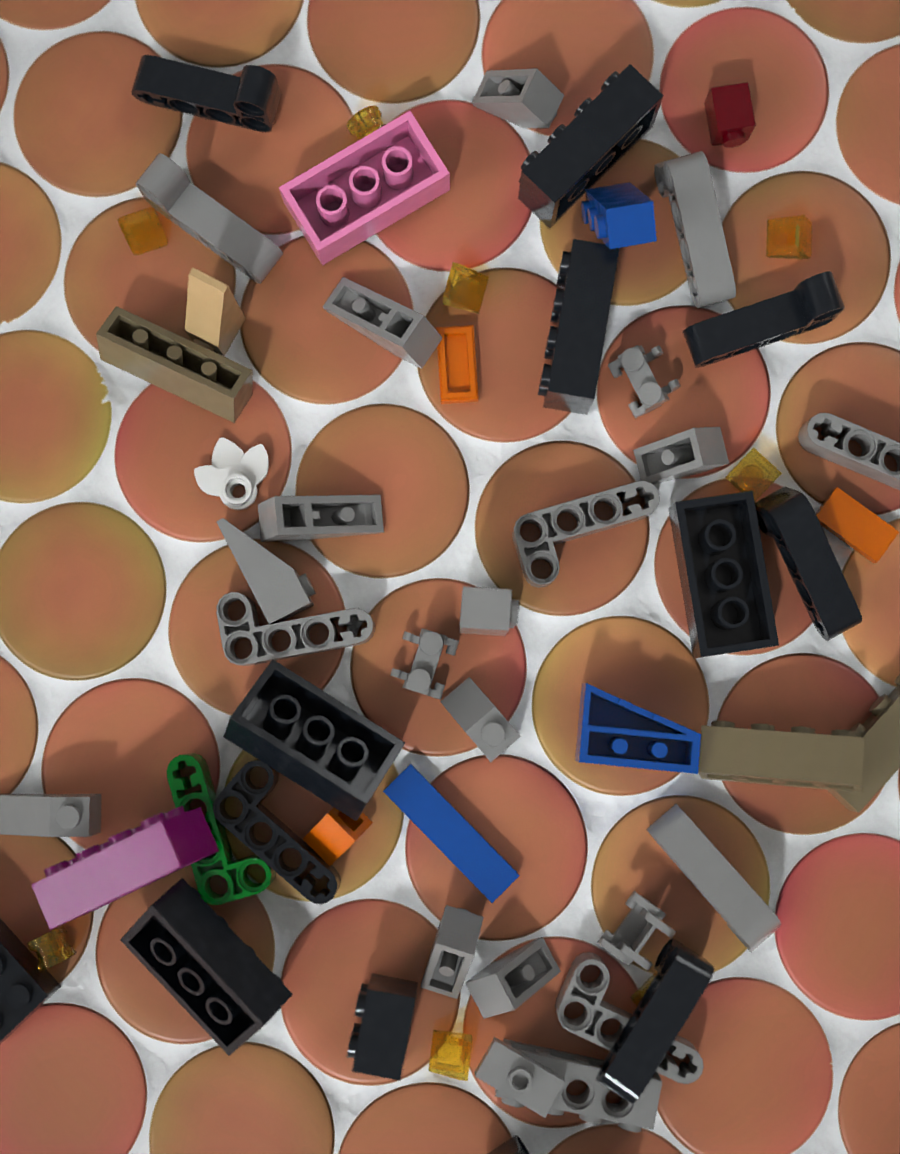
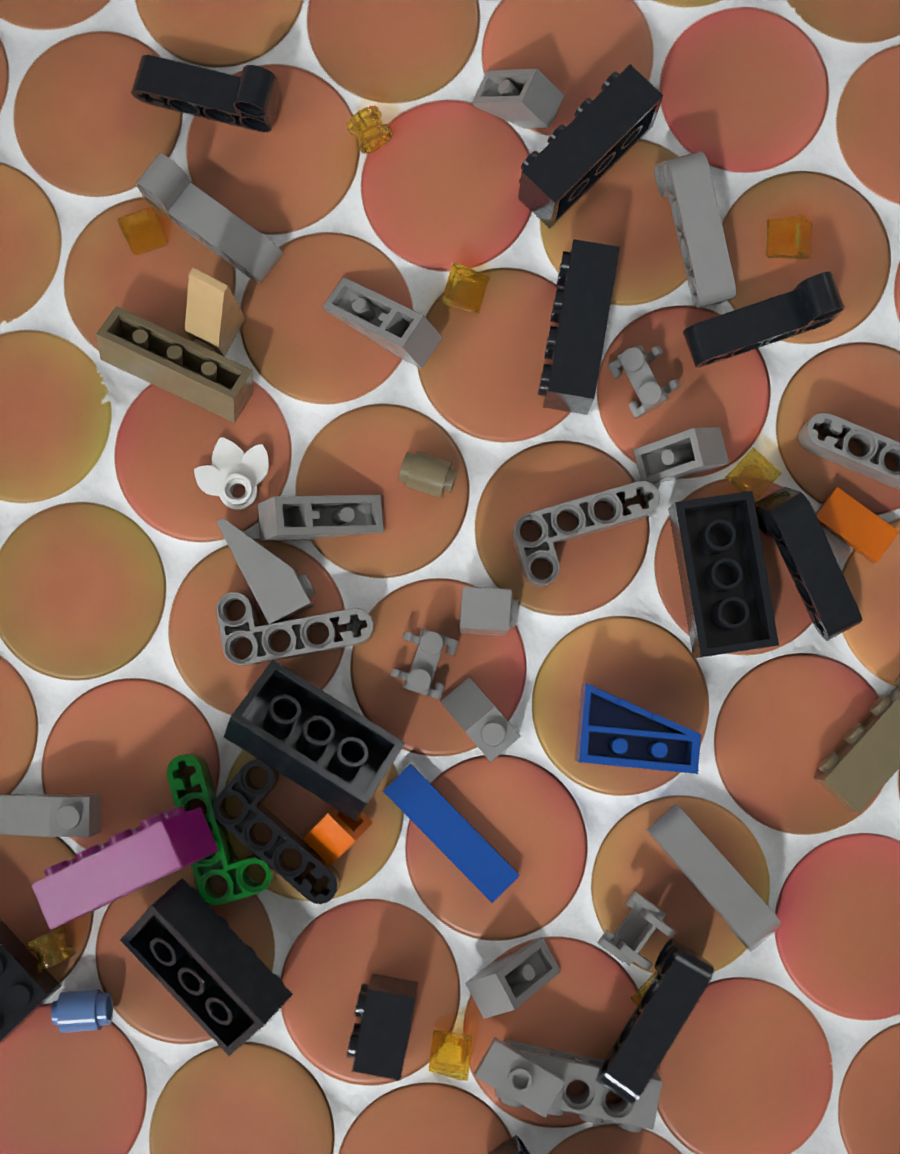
(82, 1011): none -> medium blue brick
(366, 187): bright pink brick -> none
(427, 474): none -> dark tan brick
(452, 951): light grey slope -> none
(457, 364): orange tile -> none
(598, 1011): light grey beam -> none
(619, 215): blue brick -> none
(730, 114): dark red brick -> none
(782, 757): dark tan brick -> none

